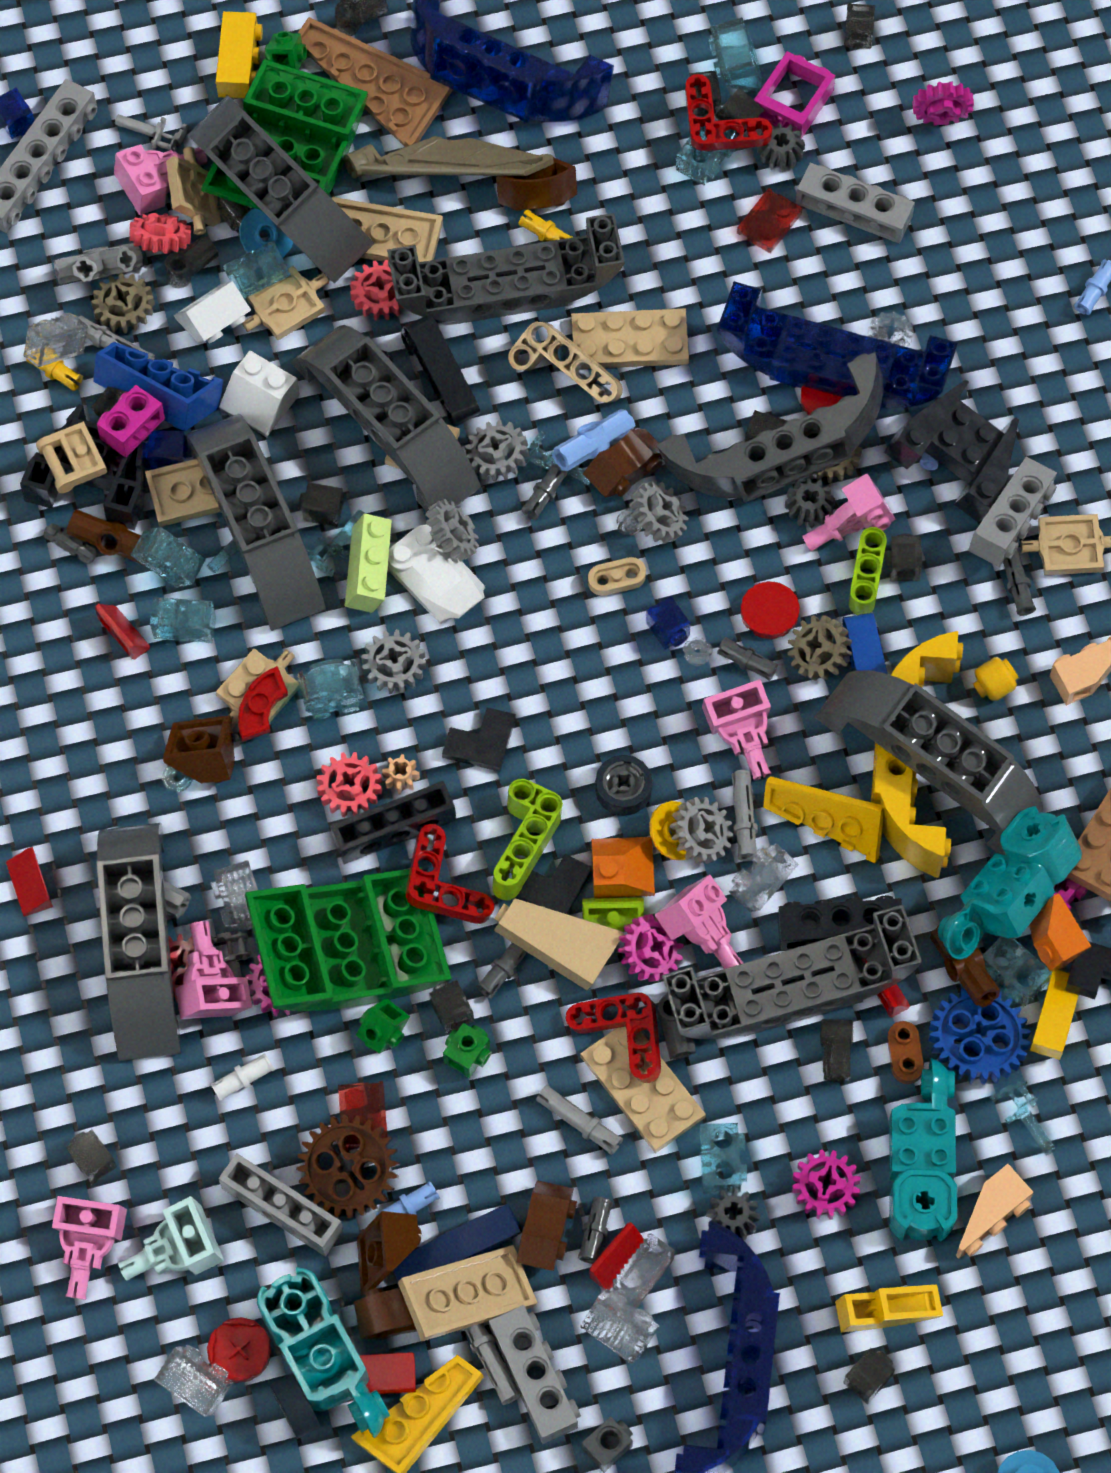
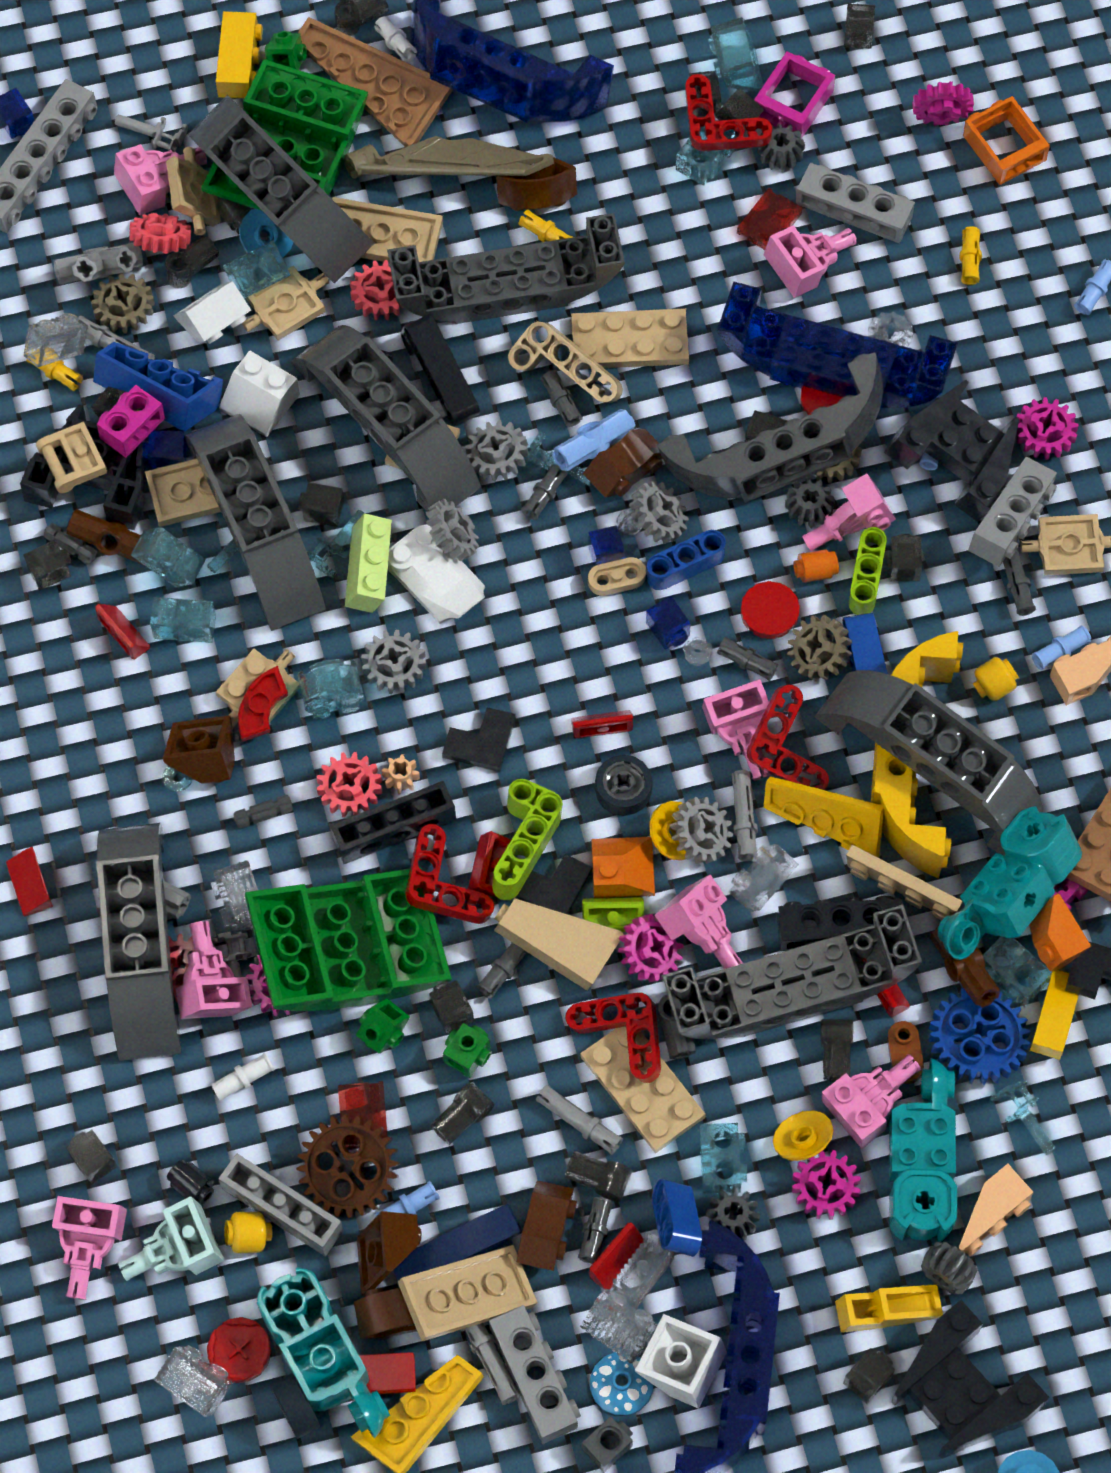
(48, 564): none -> clear smoke brick
(190, 1181): none -> black brick
(247, 1232): none -> yellow head
(263, 811): none -> dark grey axle
(395, 39): none -> white pin
(468, 1107): none -> clear smoke piece
(488, 853): none -> red slope
(561, 398): none -> dark grey pin
(602, 724): none -> red slope
(605, 545): none -> clear blue brick
(606, 1178): none -> clear smoke piece
(615, 1398): none -> dark azure dish
(676, 1217): none -> blue beam
(681, 1360): none -> white slope
(692, 548): none -> blue beam
(774, 741): none -> red beam
(803, 1135): none -> yellow dish
(804, 257): none -> bright pink brick
(816, 565): none -> orange brick
(867, 1099): none -> bright pink brick
(894, 879): none -> tan plate
(949, 1268): none -> dark grey gear
(957, 1393): none -> black wedge
(970, 255): none -> yellow pin
(1021, 160): none -> orange window
(1057, 437): none -> dark pink gear
(1061, 646): none -> light blue pin

